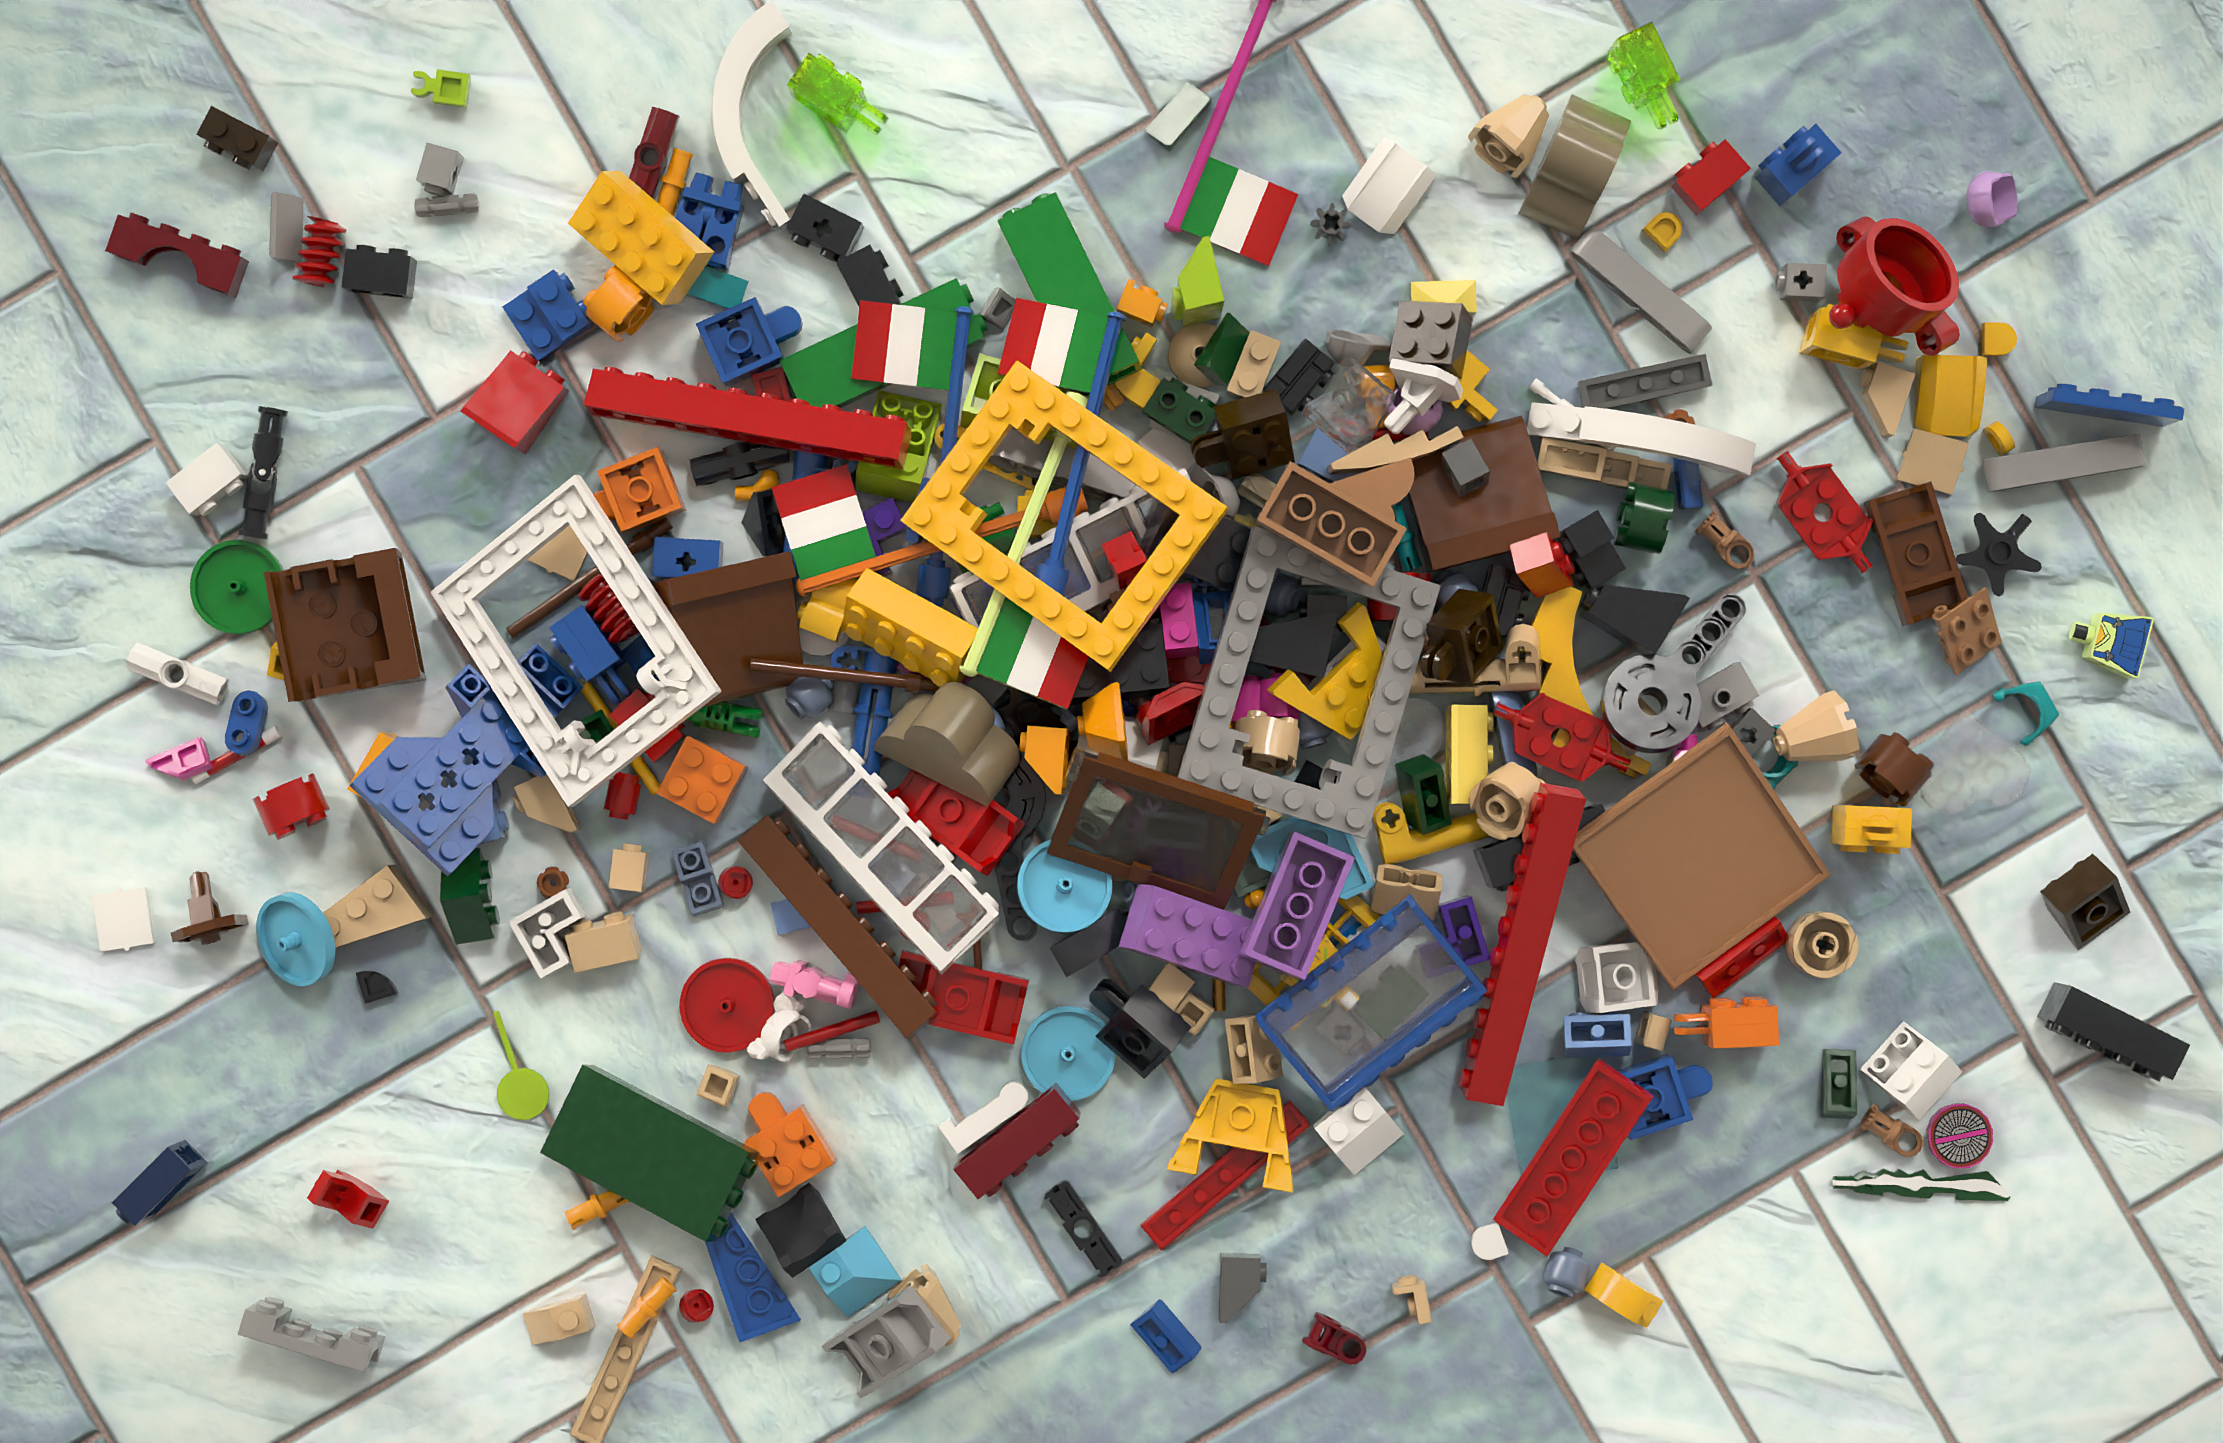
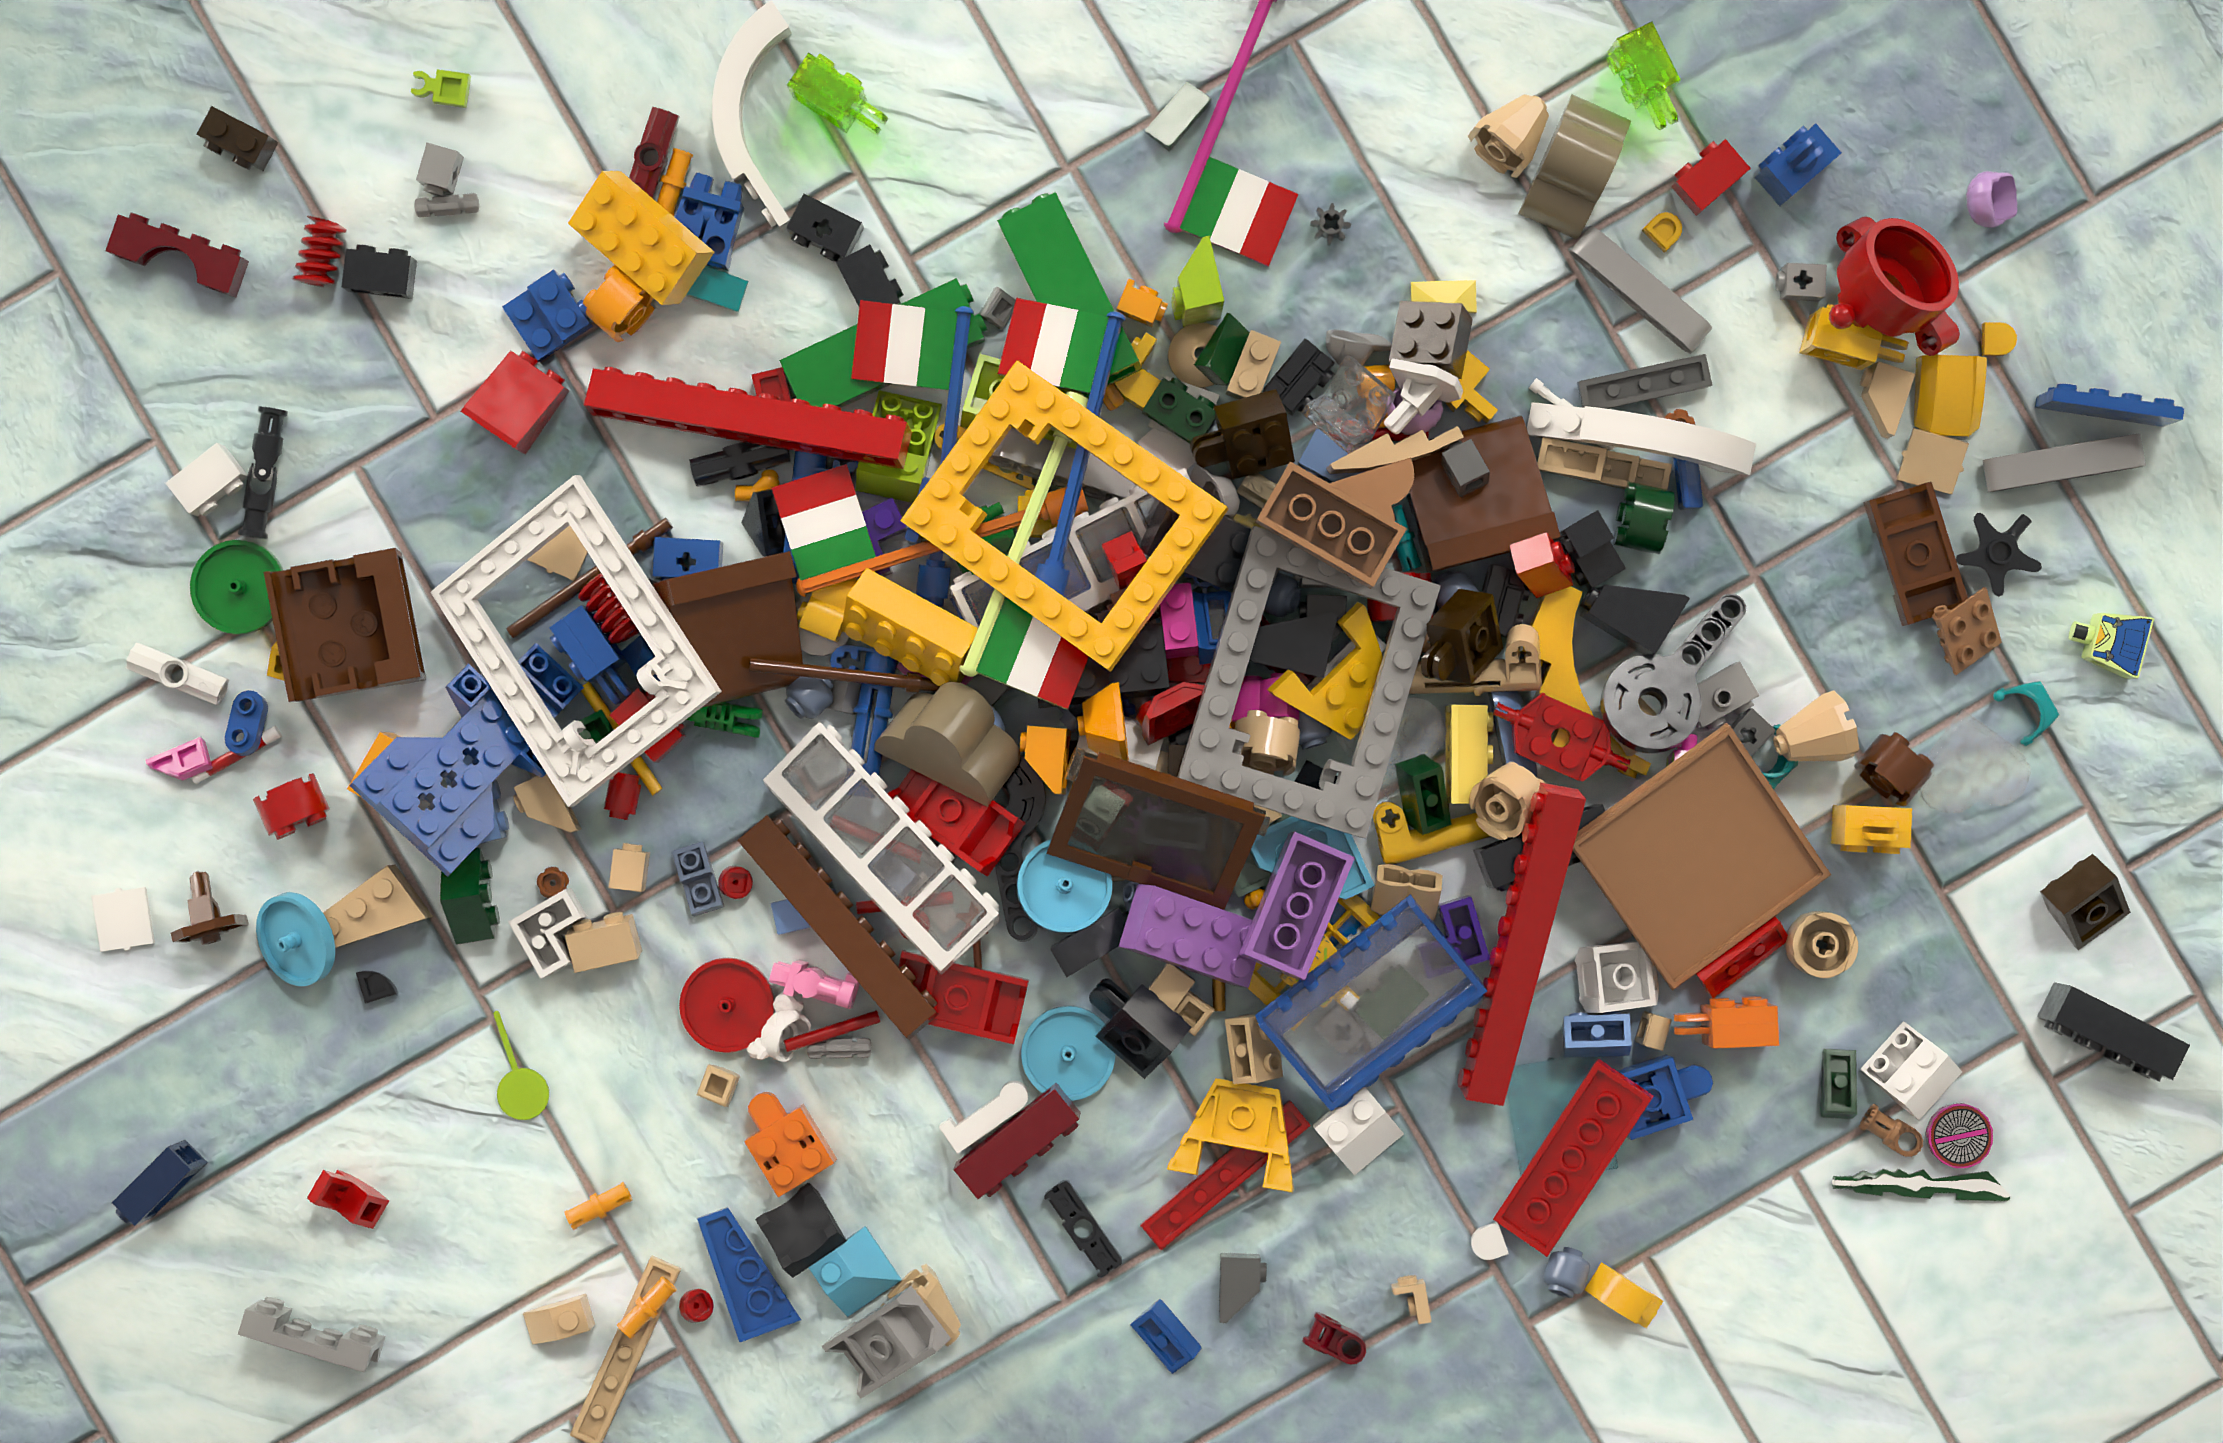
(286, 227): light grey slope -> none
(640, 494): orange brick -> none
(650, 1153): dark green brick -> none
(702, 779): orange brick -> none
(750, 341): blue brick -> none
(1023, 711): black animal -> none
(1388, 187): white slope -> none
(1725, 540): medium nougat connector -> none
(1847, 525): red plate -> none
(1999, 438): yellow tile -> none

